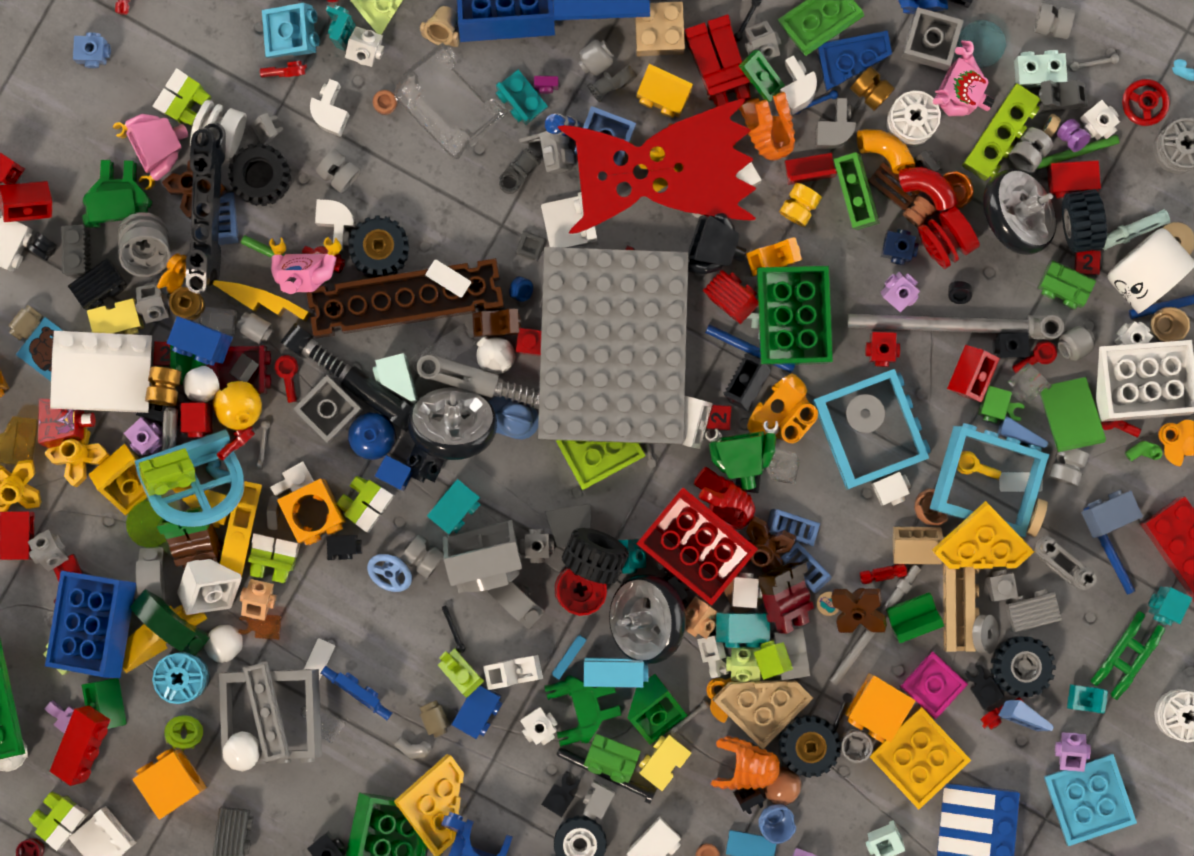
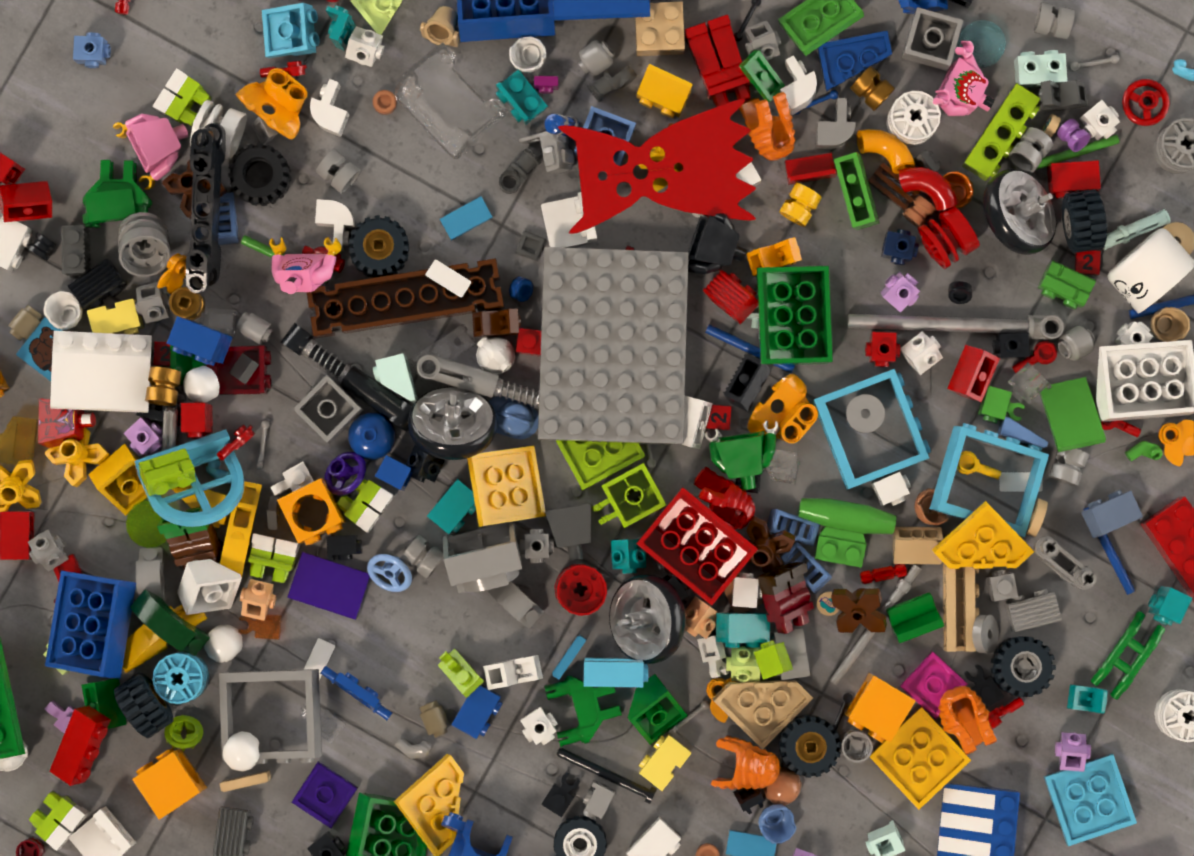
(63, 310): none -> white hair
(143, 705): none -> black wheel
(237, 405): yellow cylinder -> none
(245, 781): none -> tan tile
(255, 297): yellow slope -> none
(266, 712): light grey tile -> none
(280, 93): none -> light orange piece
(286, 368): red plate -> none
(324, 794): none -> dark purple tile
(329, 585): none -> dark purple tile
(343, 471): none -> dark purple piece
(460, 647): black hinge -> none
(466, 218): none -> dark azure tile
(506, 486): none -> yellow plate
(527, 54): none -> white hair
(595, 555): black tyre -> none
(611, 759): bright green brick -> none
(617, 492): none -> lime hinge
(844, 529): none -> bright green plate
(922, 352): none -> white brick
(966, 718): none -> orange hair
(1022, 714): medium blue slope -> none

